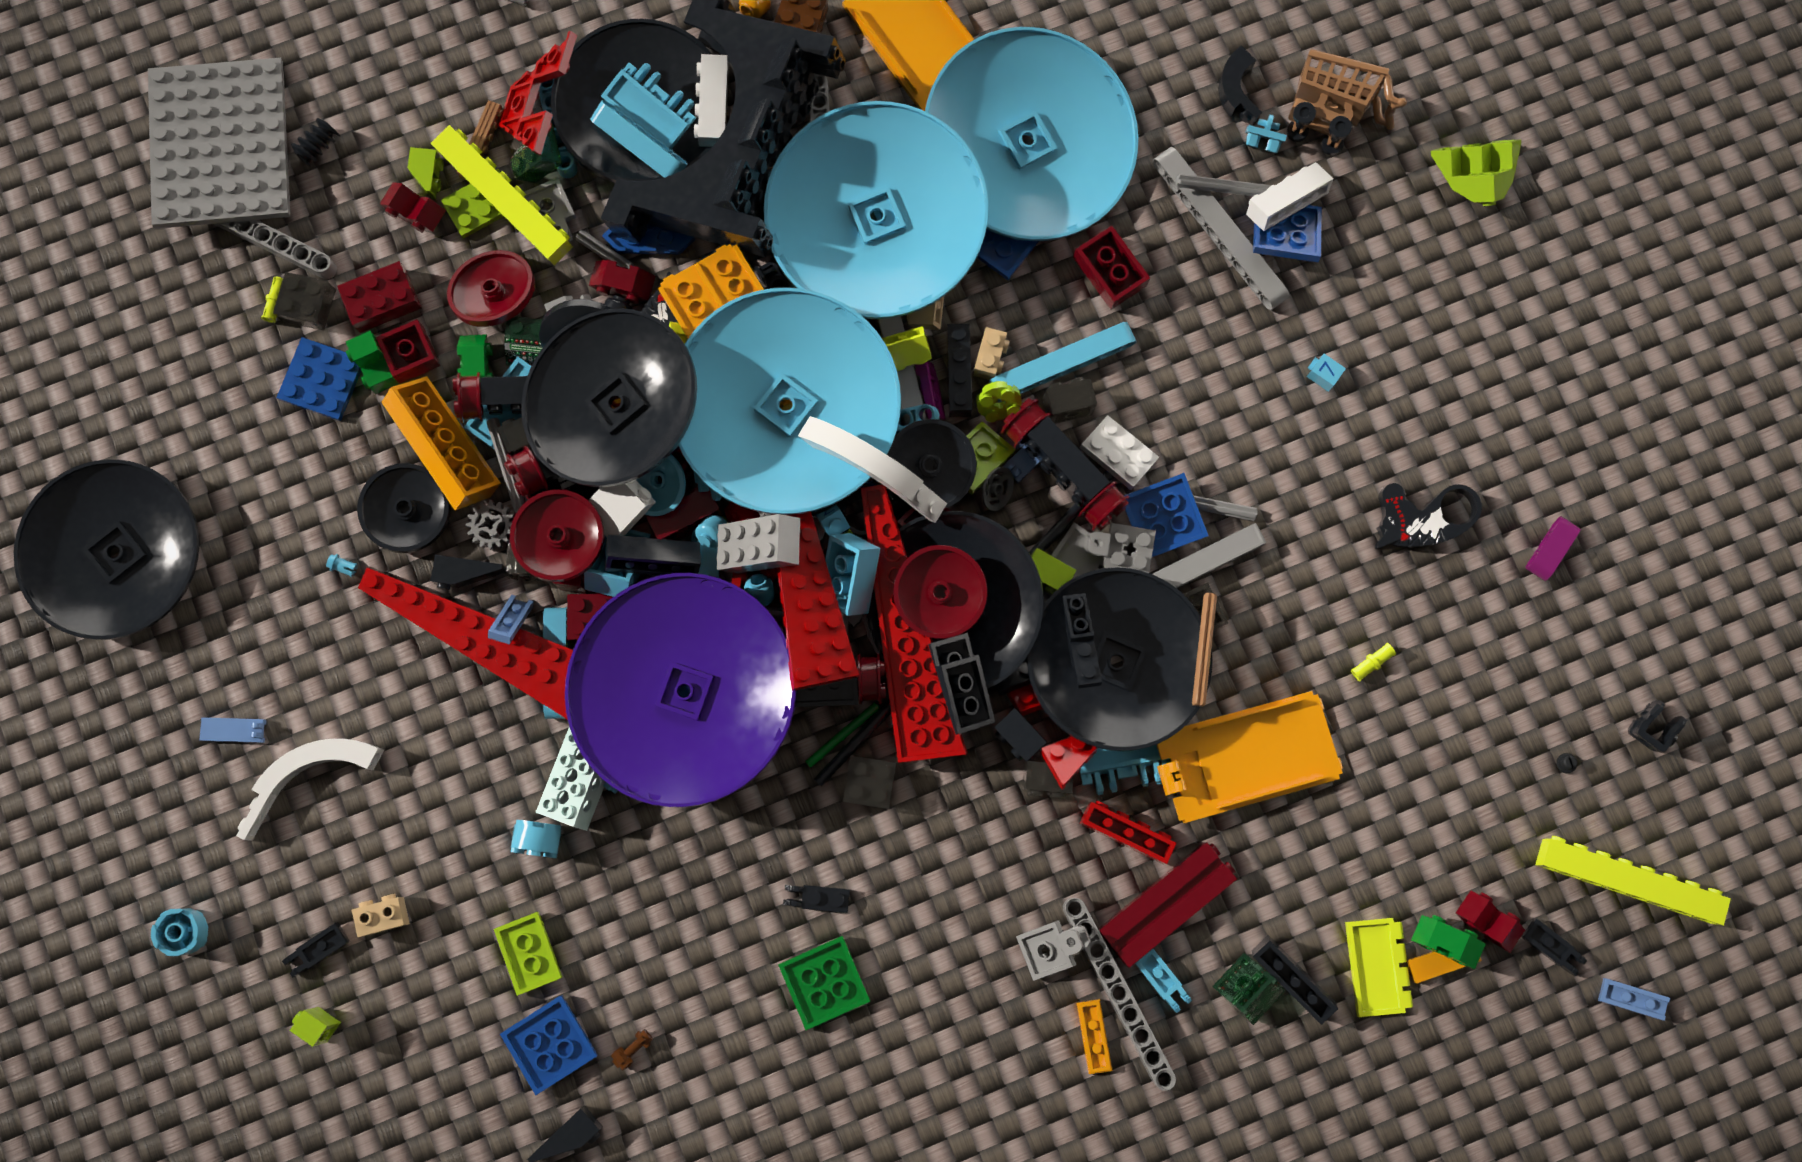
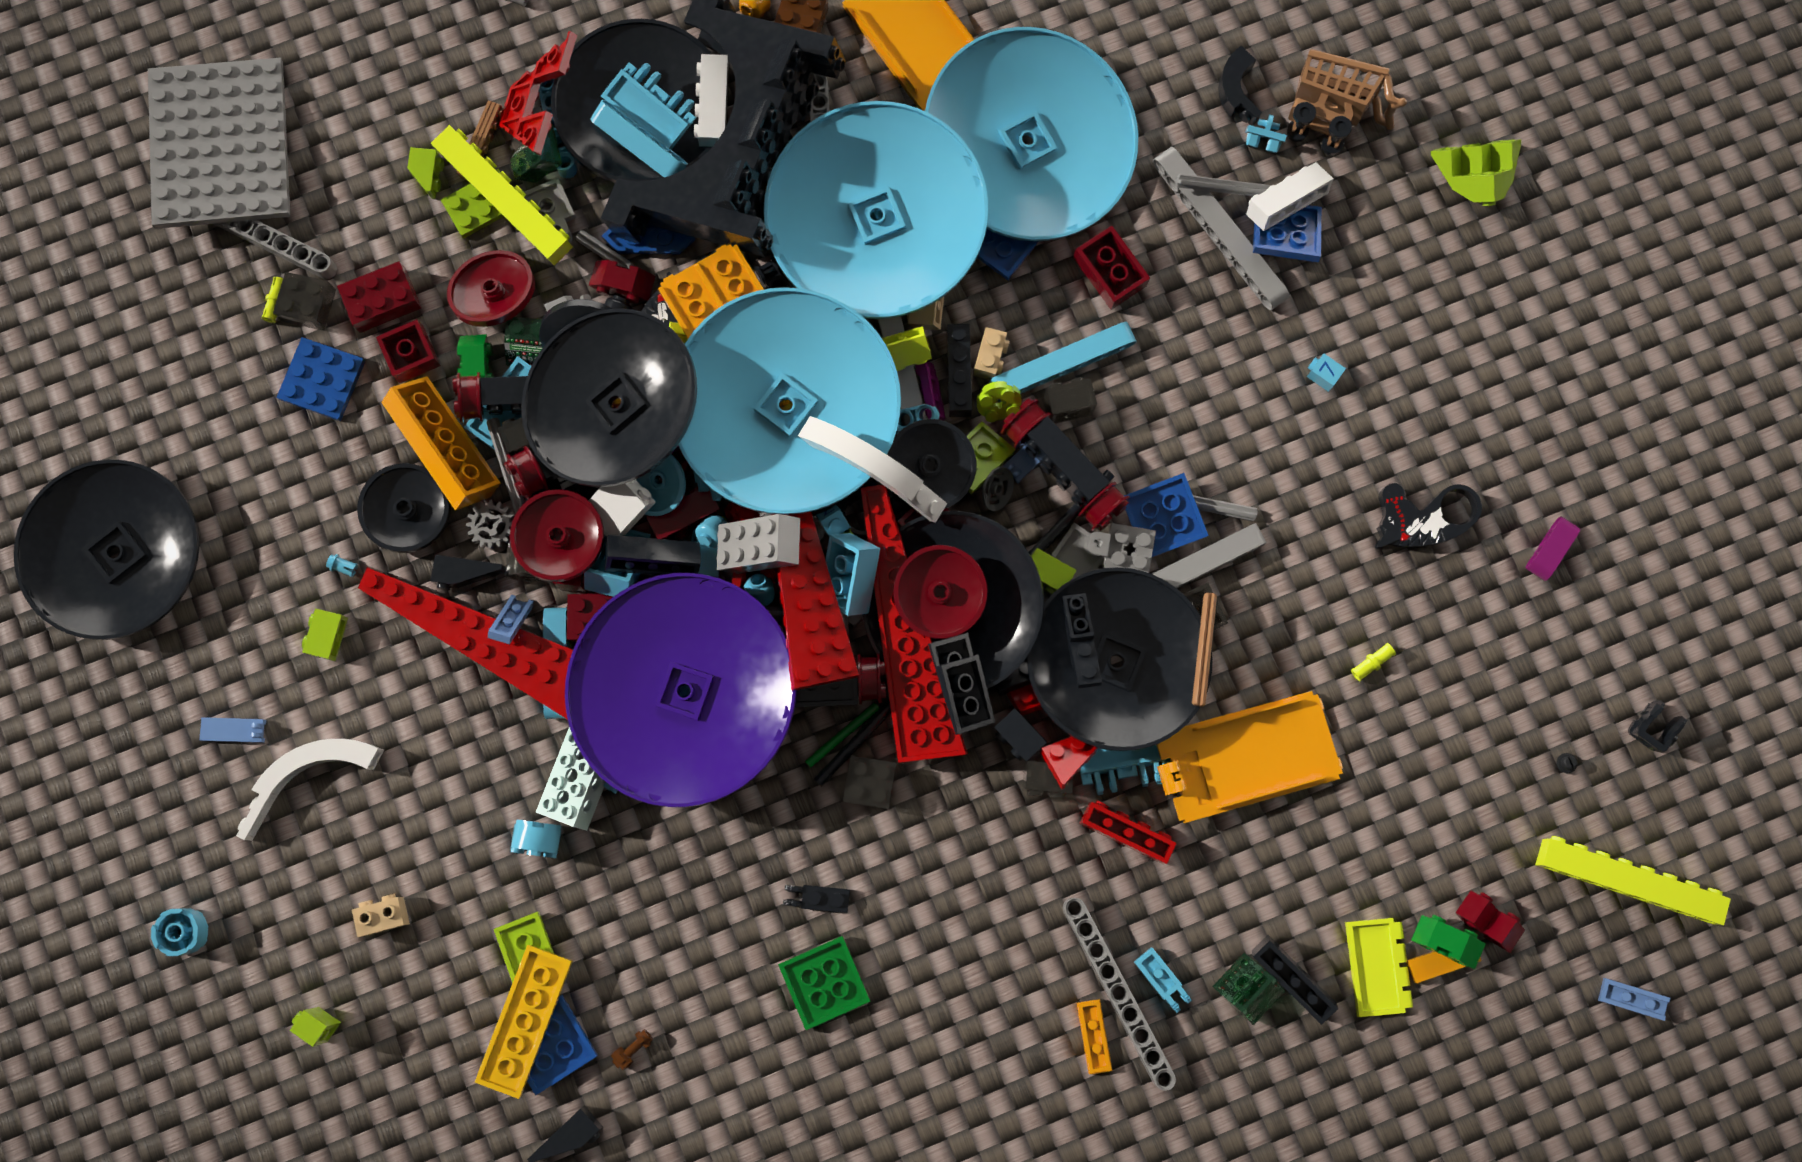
(314, 141): black piece -> none
(318, 948): black hinge -> none
(324, 634): none -> lime brick
(368, 356): green brick -> none
(407, 205): dark red brick -> none
(523, 1021): none -> yellow plate
(1061, 944): light grey plate -> none
(1119, 452): white plate -> none
(1167, 903): dark red brick -> none
(1552, 946): black hinge -> none

